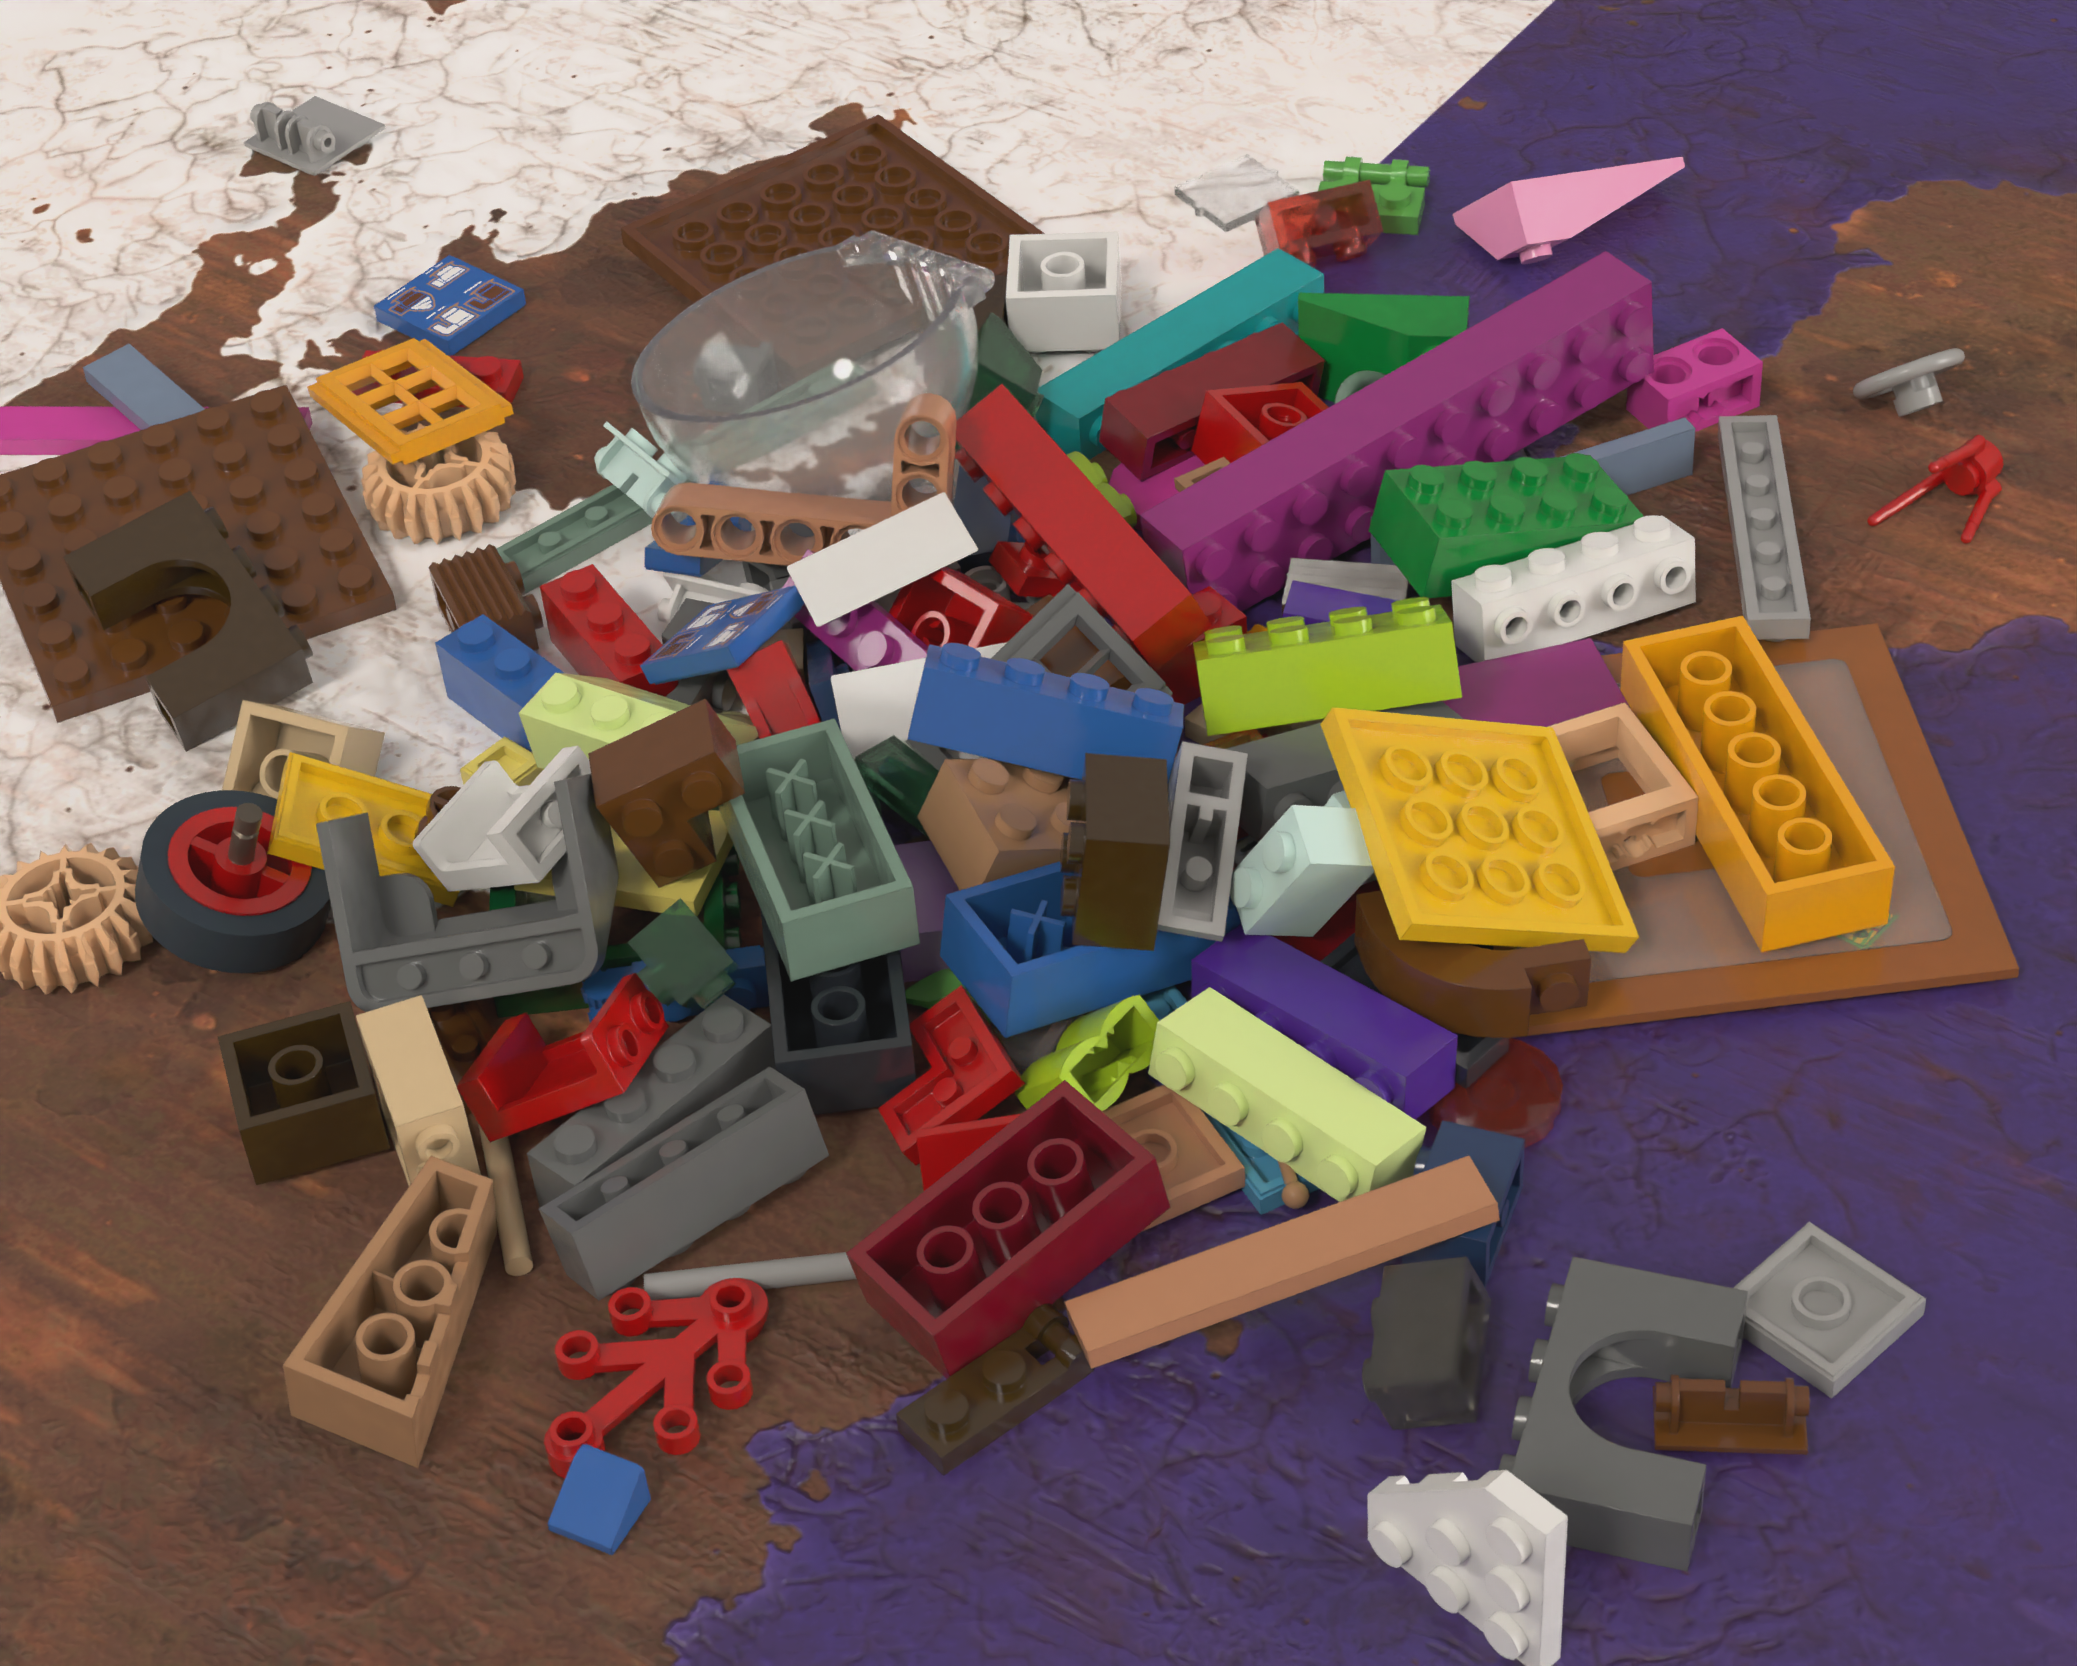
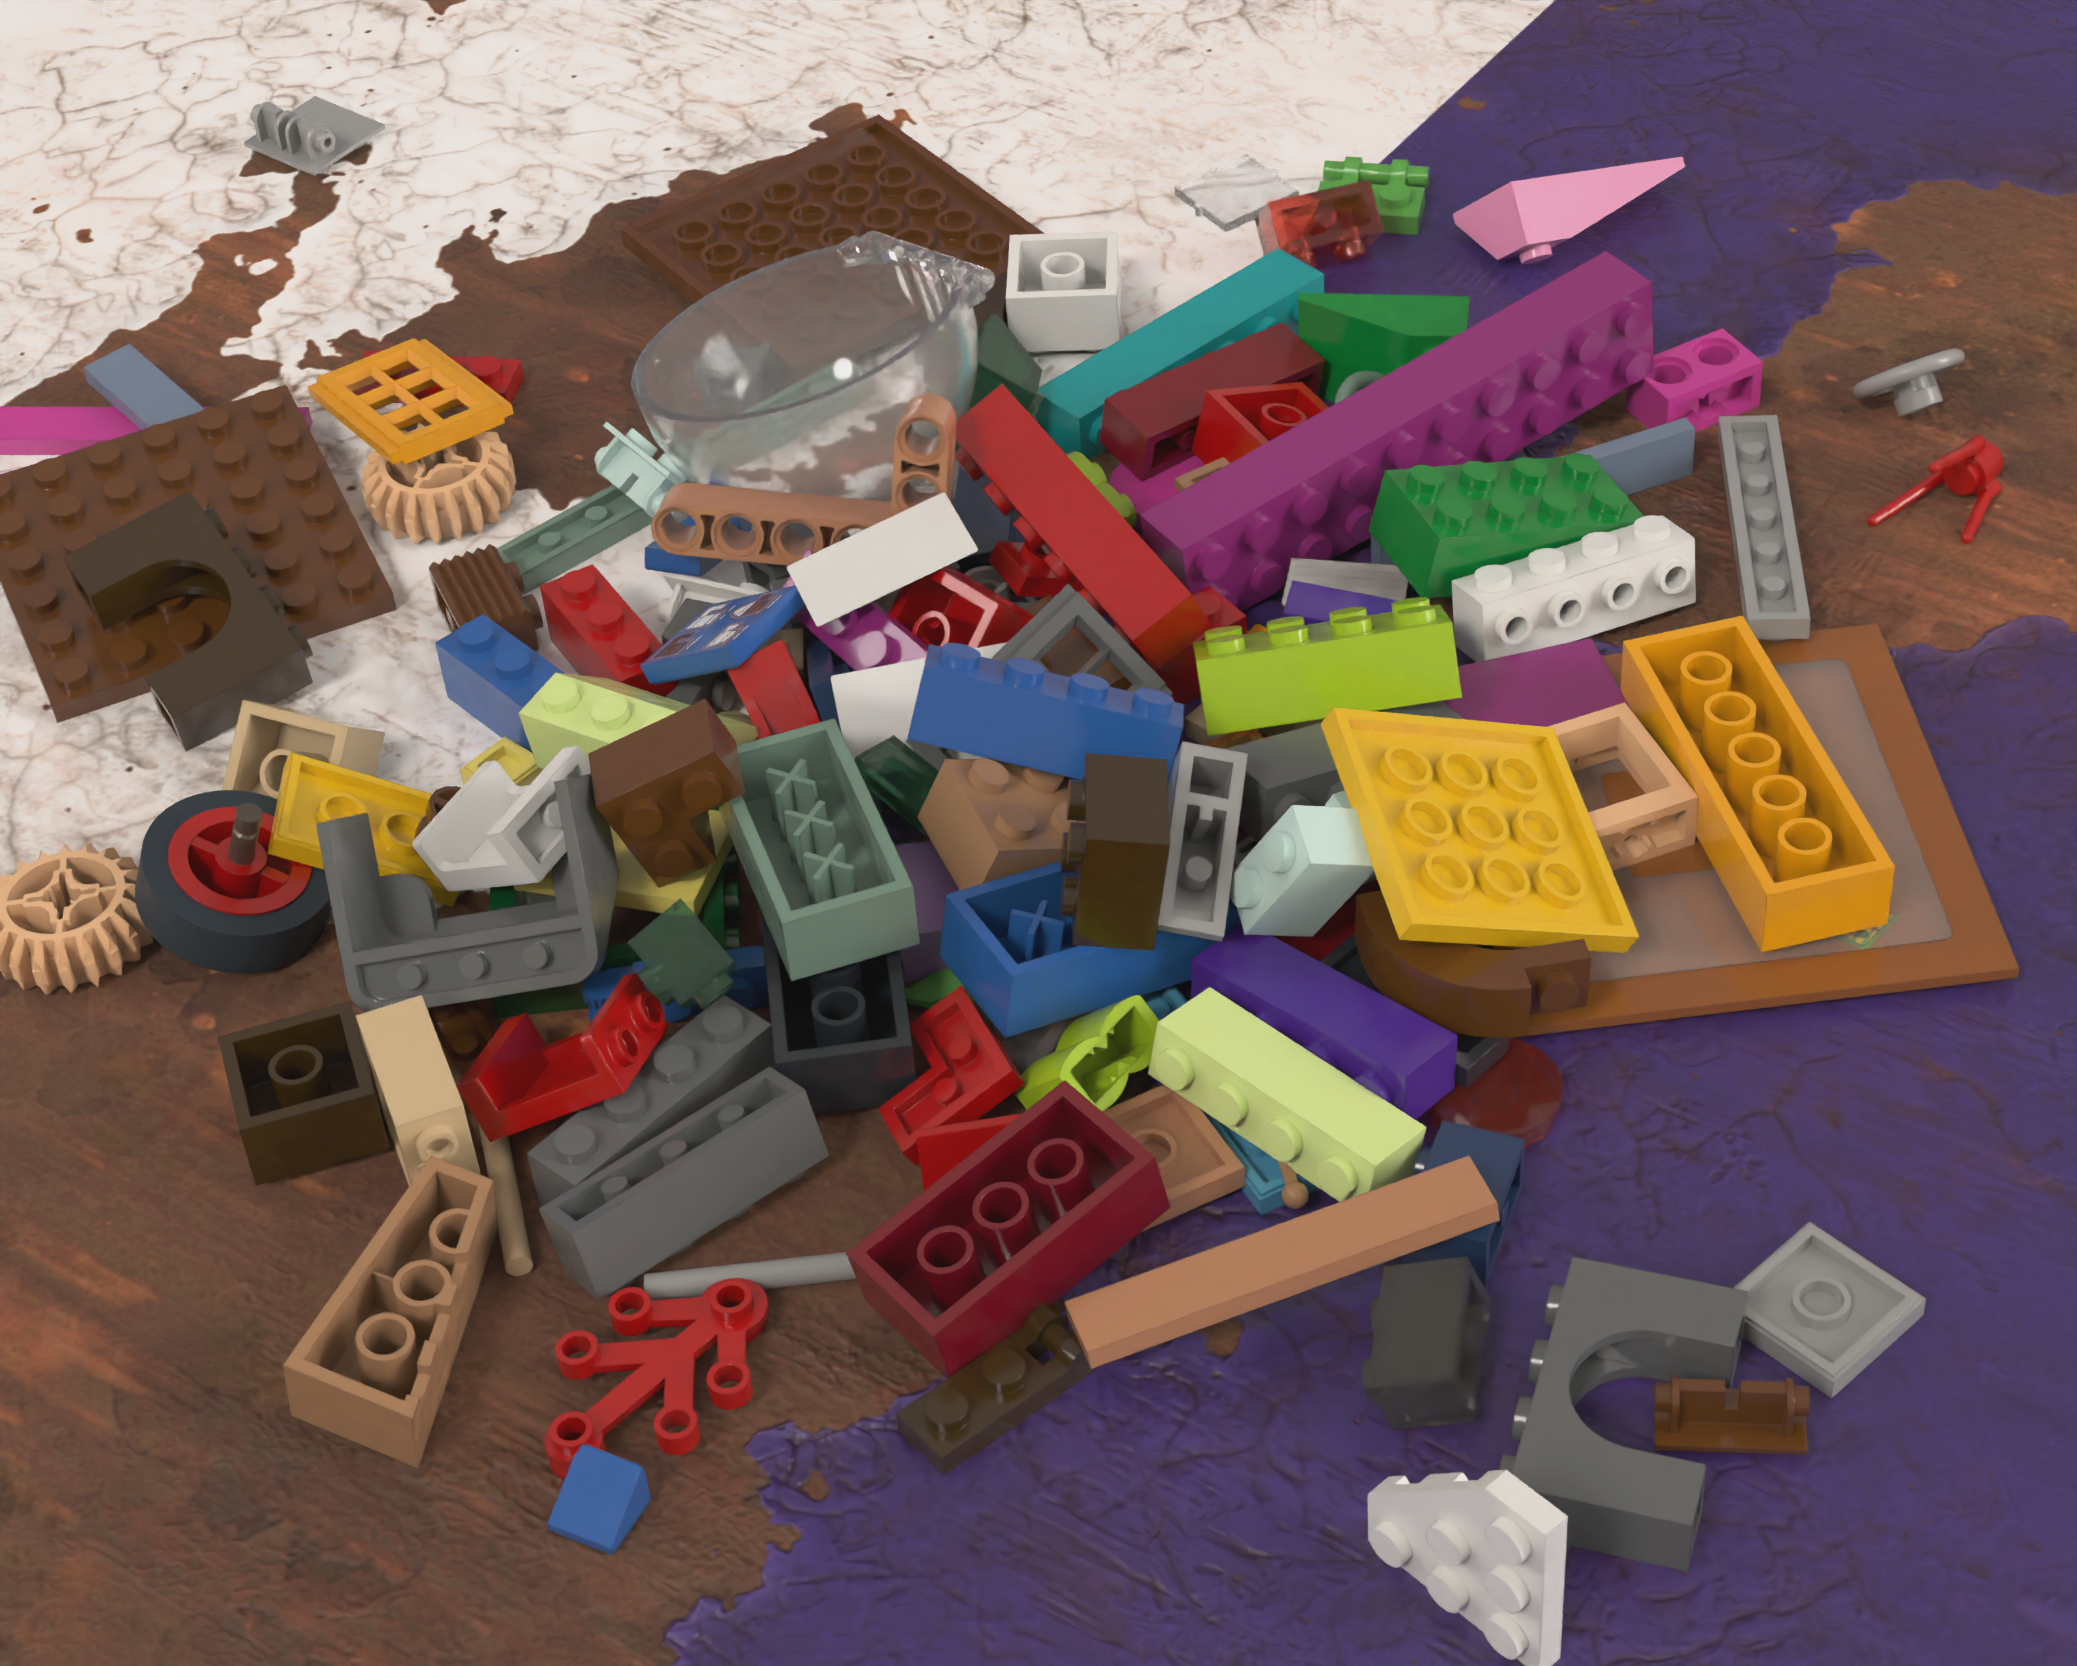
(450, 305): blue tile -> none

